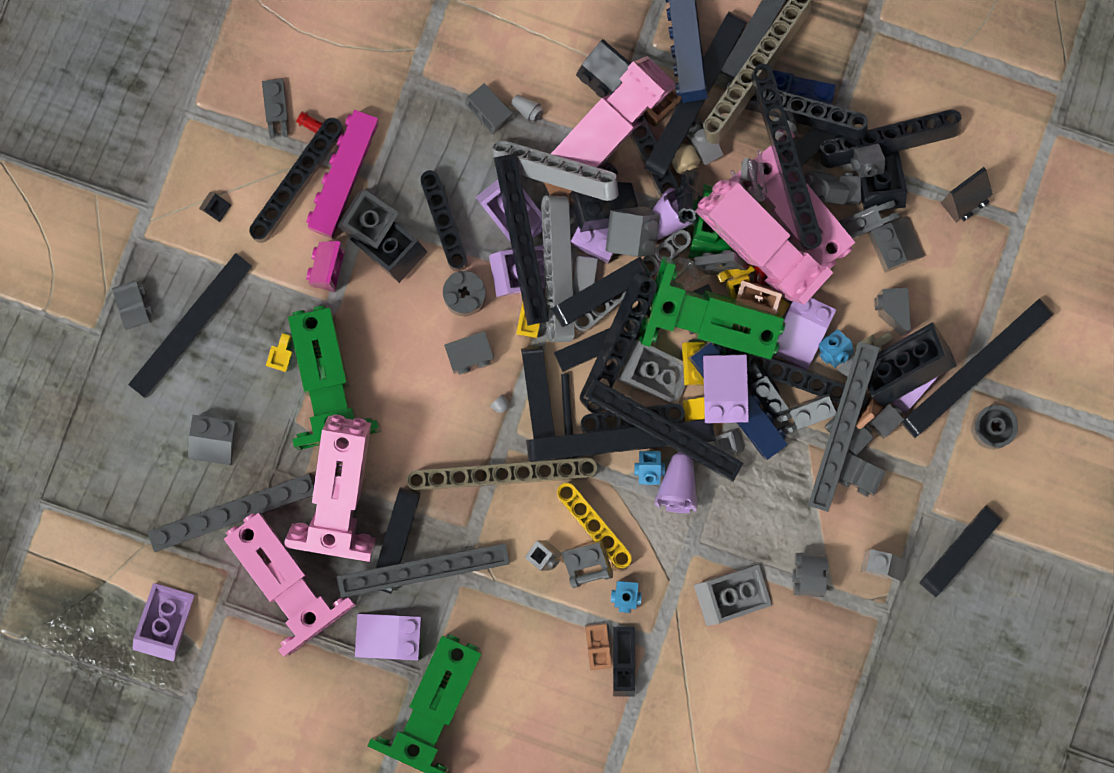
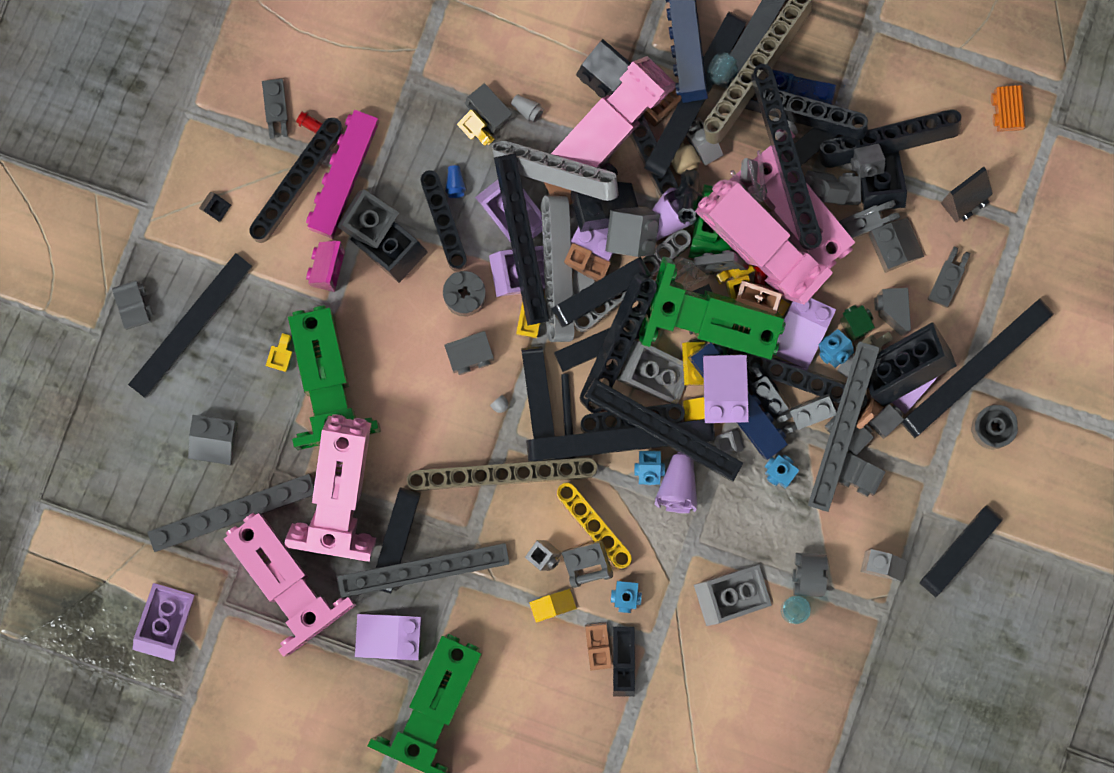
(455, 184): none -> blue cone
(474, 127): none -> plate
(552, 605): none -> yellow slope
(586, 263): none -> nougat slope
(722, 68): none -> clear light blue head
(789, 471): none -> dark azure brick
(795, 610): none -> clear light blue wheel
(857, 322): none -> dark green brick
(948, 279): none -> dark grey hinge
(1008, 108): none -> orange brick

